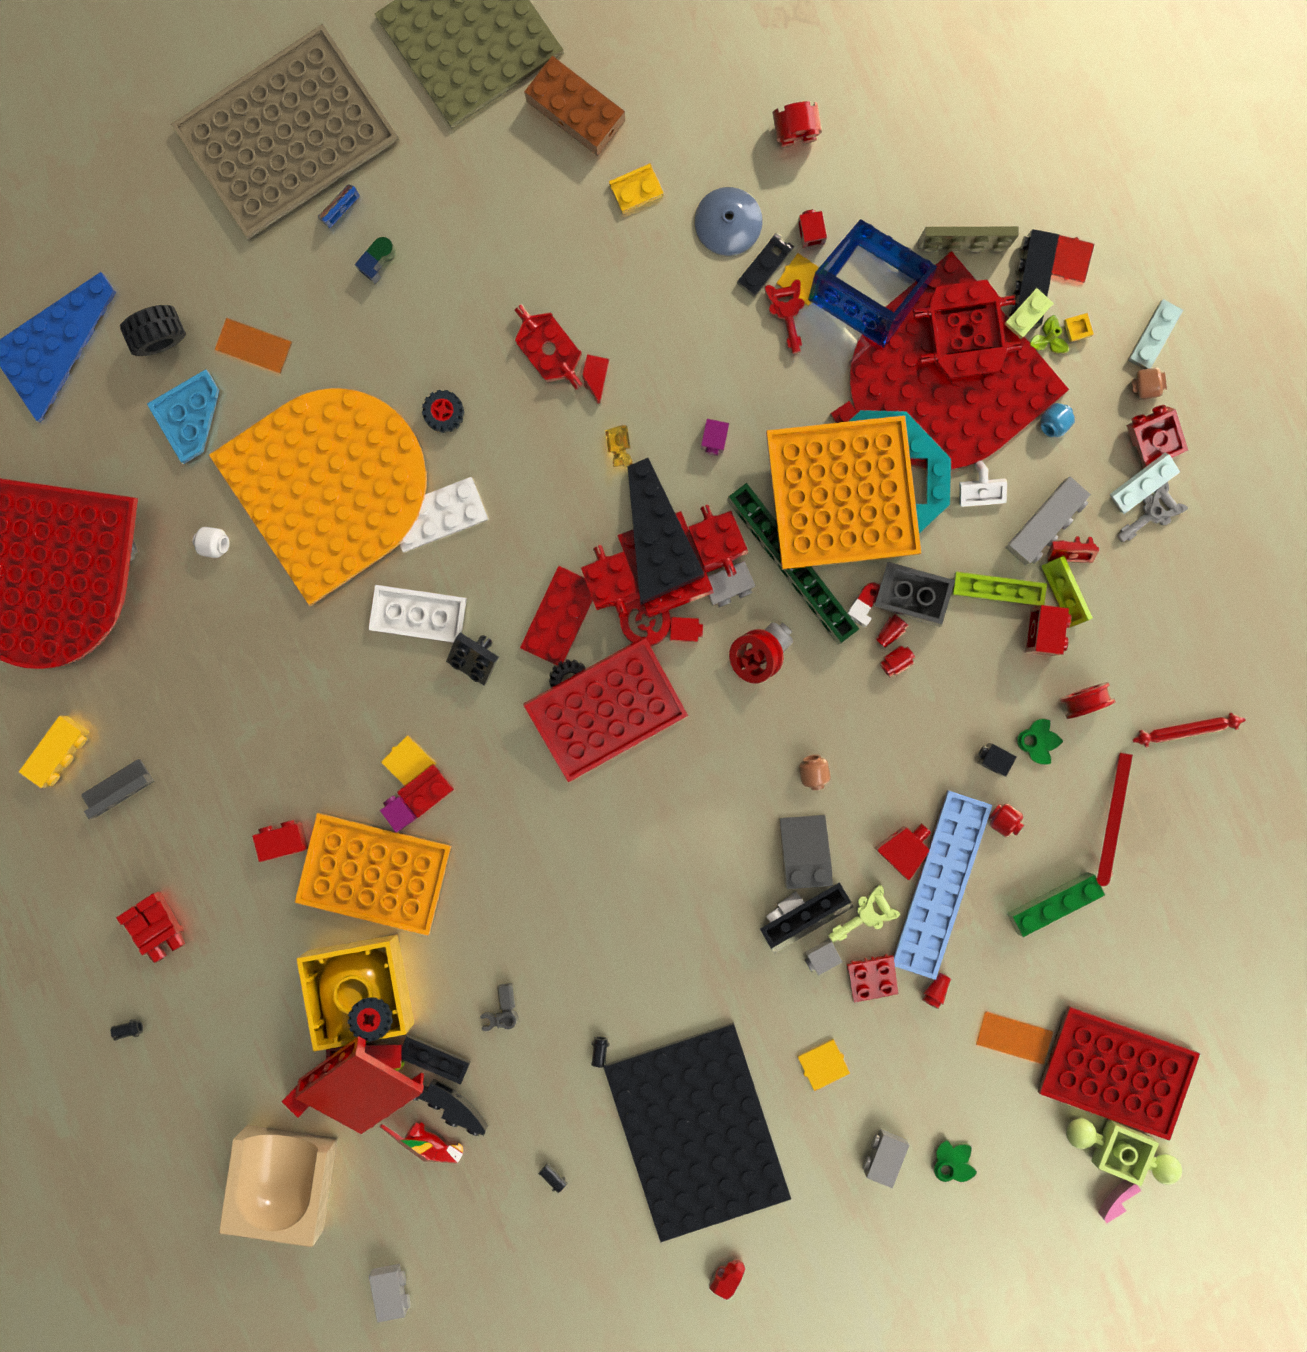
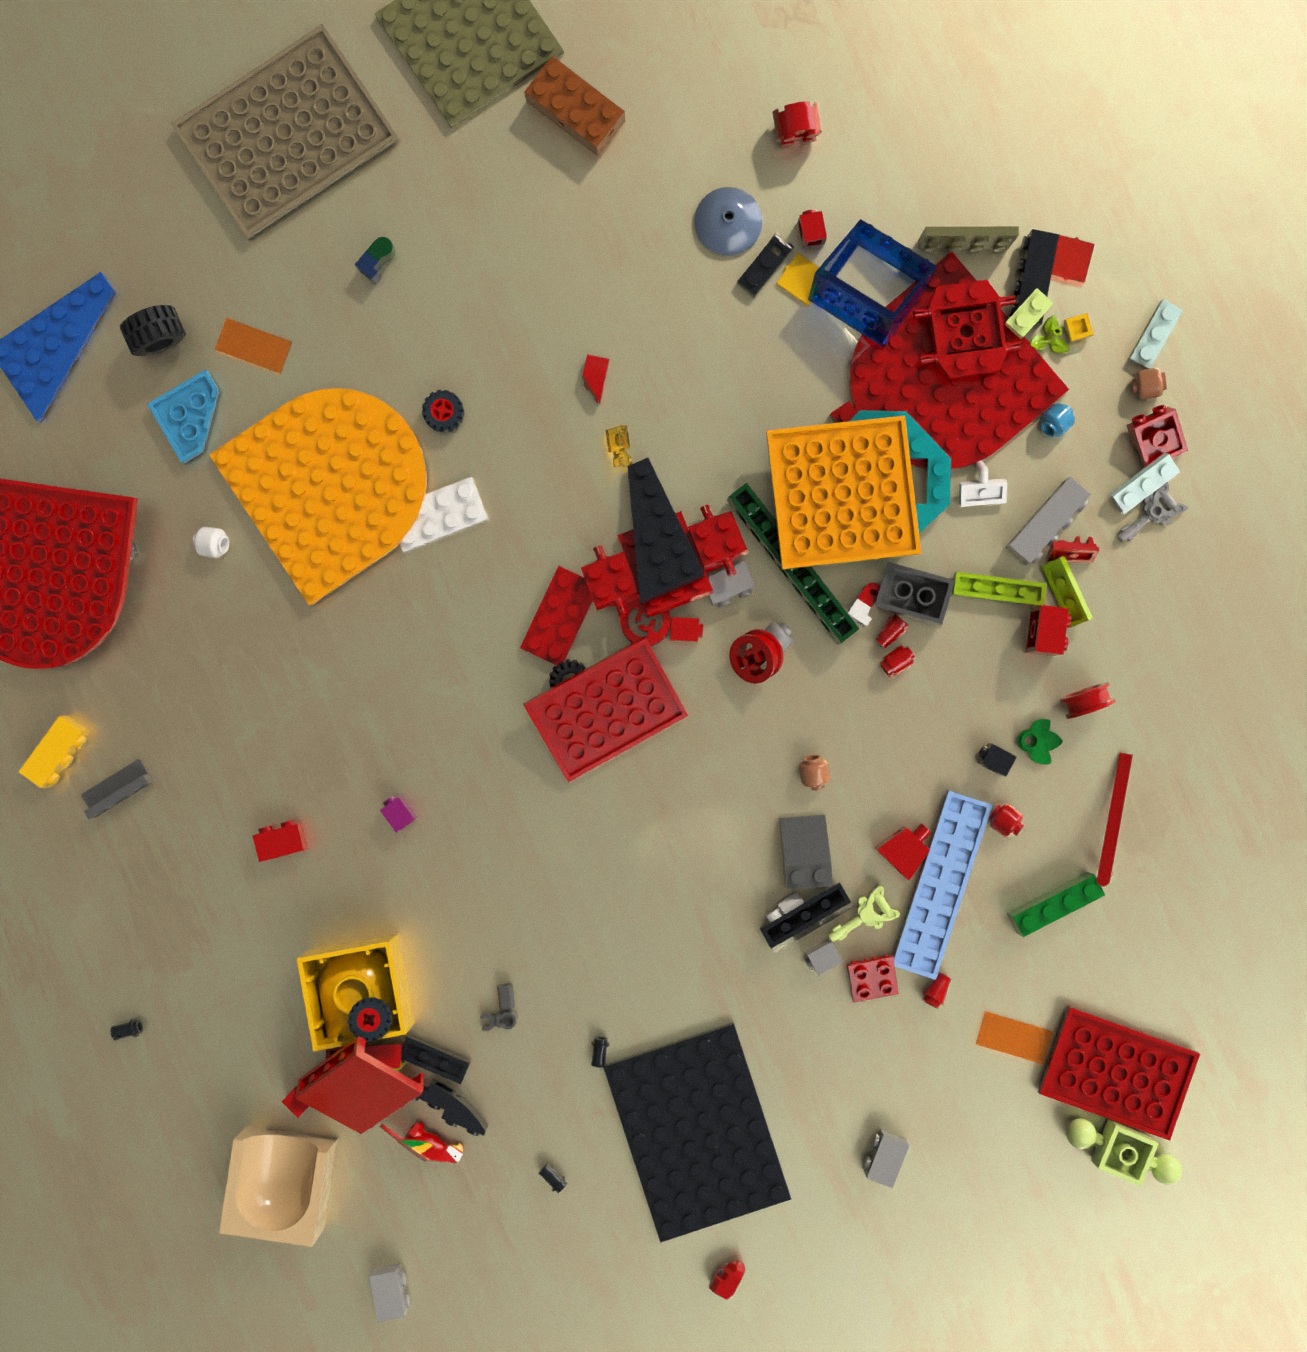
(152, 925): red hips -> none
(339, 205): blue slope -> none
(373, 874): light orange plate -> none
(406, 760): yellow piece -> none
(417, 613): white plate -> none
(425, 790): red plate -> none
(473, 657): black plate -> none
(542, 330): red plate -> none
(636, 188): yellow plate -> none
(714, 437): magenta brick -> none
(787, 310): red piece -> none
(823, 1064): yellow piece -> none
(957, 1160): green plate -> none
(1112, 1206): bright pink slope -> none
(1188, 730): red wheel -> none

